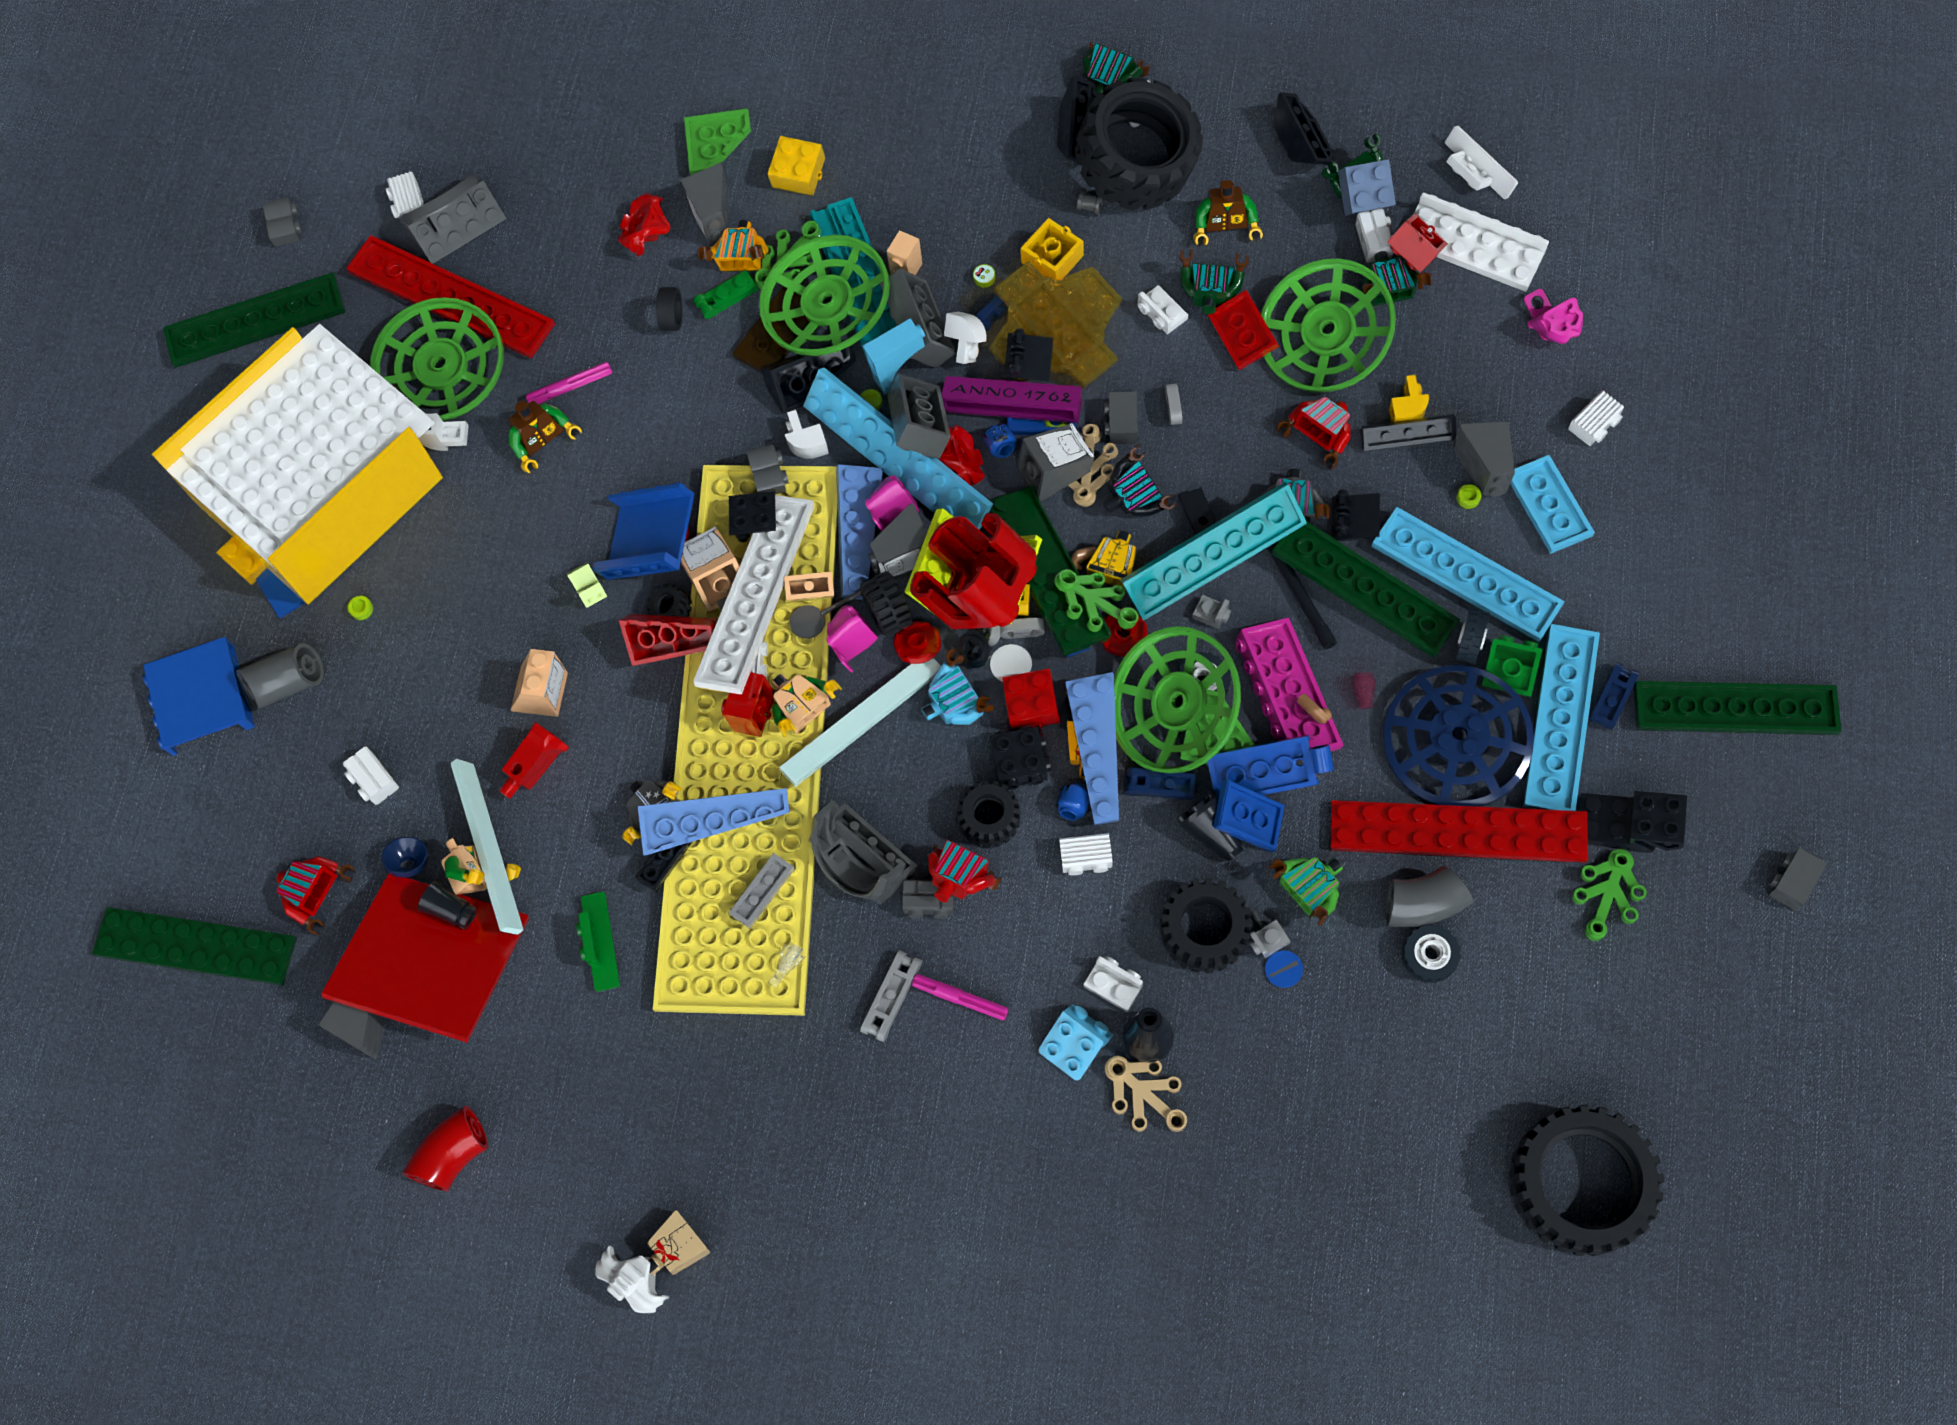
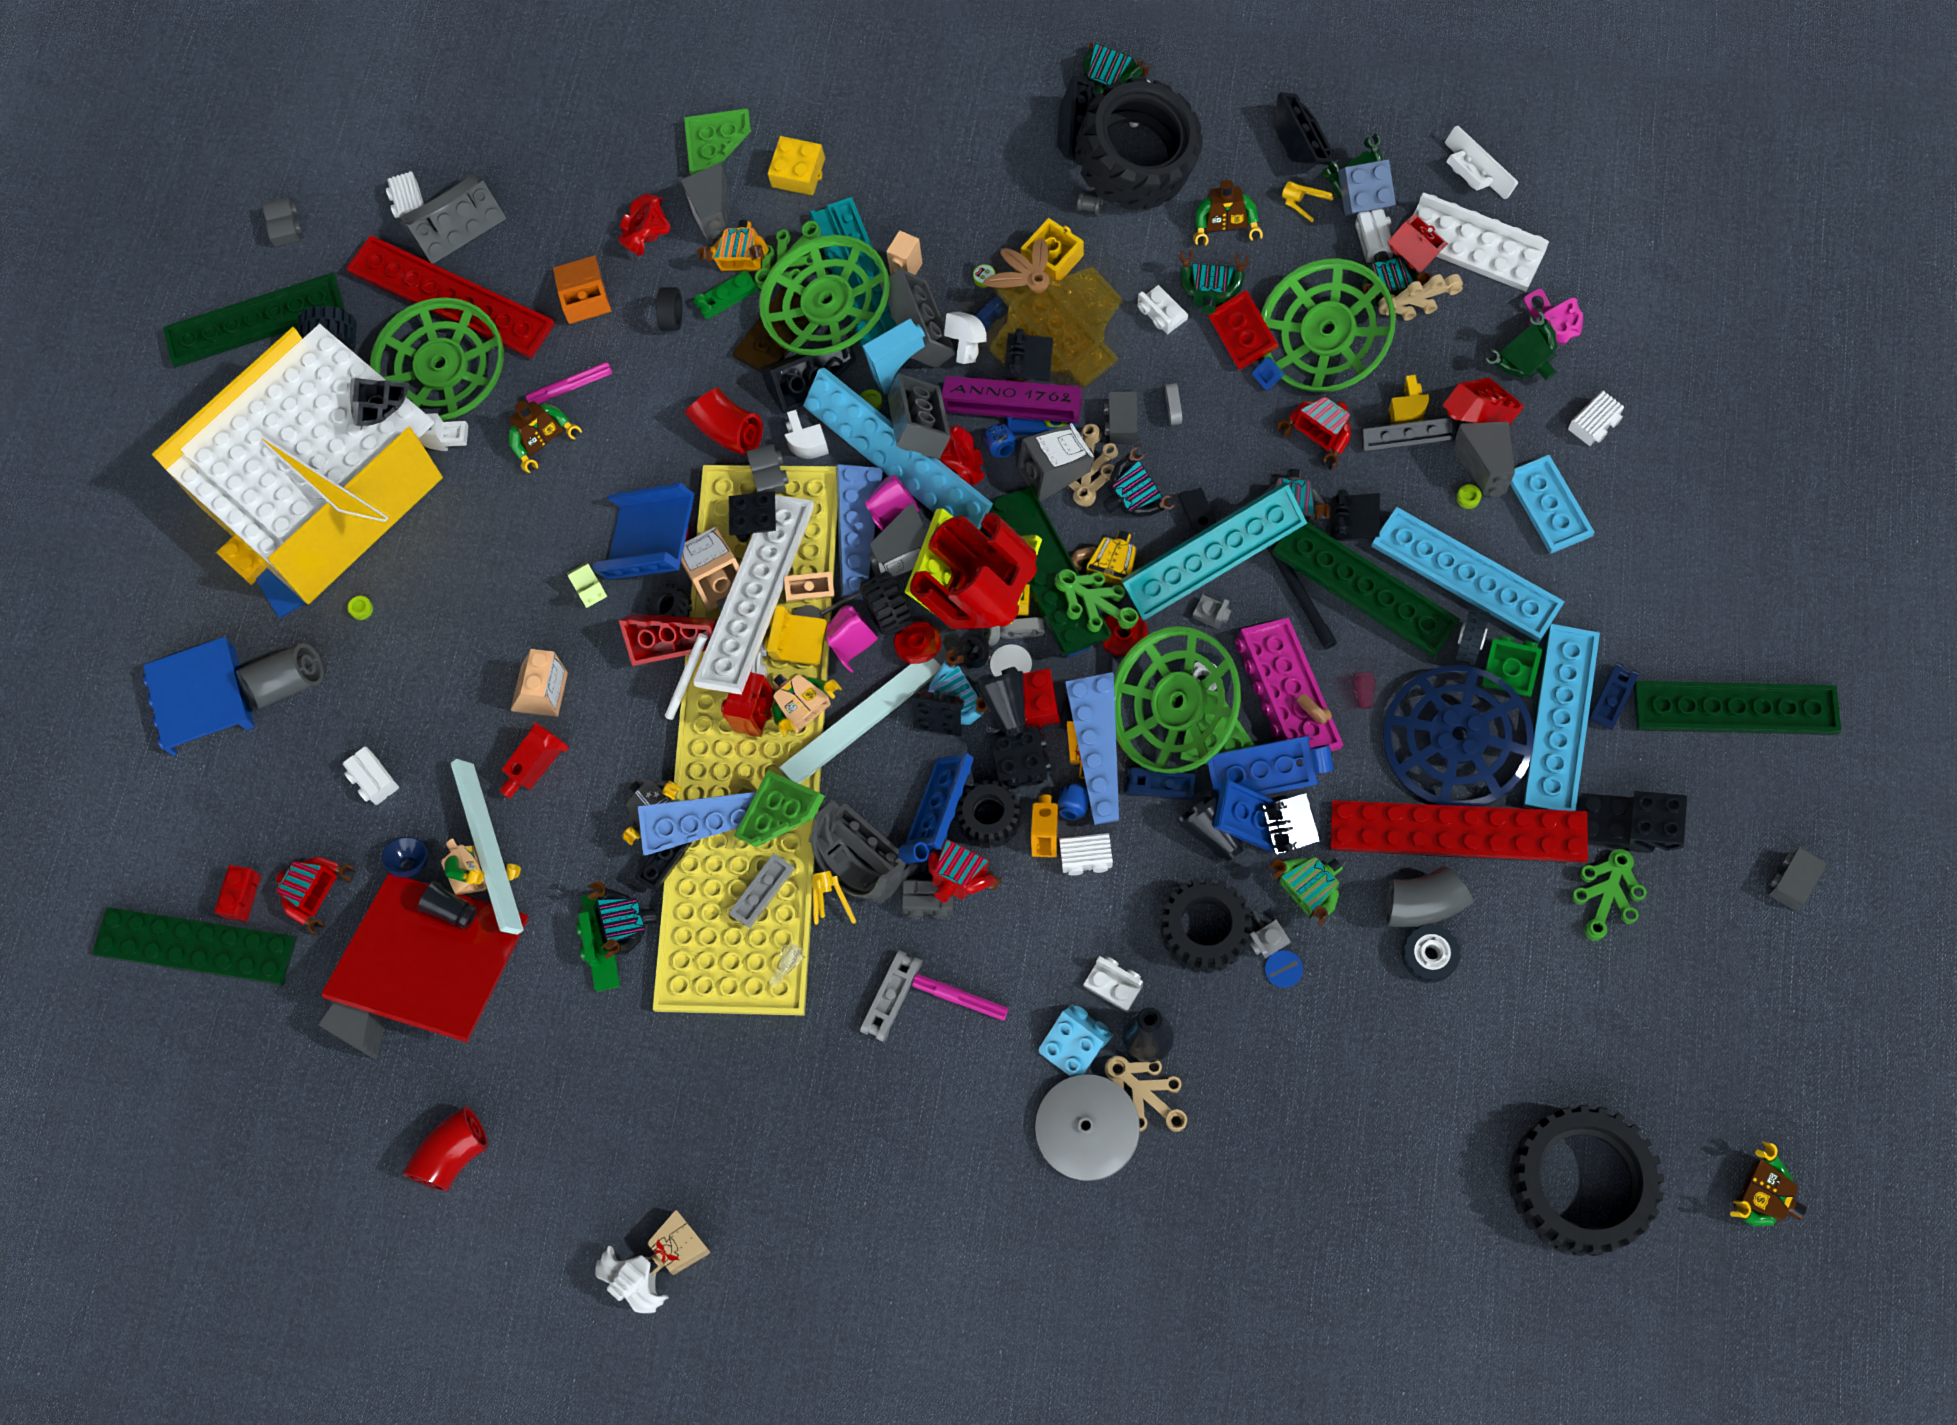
(237, 893): none -> red brick
(332, 492): none -> yellow sticker
(333, 319): none -> black wheel
(375, 400): none -> black brick
(581, 289): none -> orange slope
(619, 919): none -> torso
(686, 676): none -> white bar
(726, 422): none -> red brick
(777, 809): none -> bright green plate
(795, 637): none -> yellow bracket
(822, 883): none -> yellow plant
(936, 807): none -> blue hinge
(937, 715): none -> black hinge
(1005, 699): none -> black cone
(1028, 271): none -> medium nougat plant
(1044, 827): none -> light orange torso
(1103, 1147): none -> light grey dish
(1268, 373): none -> blue plate
(1290, 823): none -> hinge
(1295, 192): none -> yellow plant
(1419, 293): none -> tan plant
(1482, 402): none -> red wedge
(1529, 351): none -> dark green torso
(1768, 1192): none -> torso

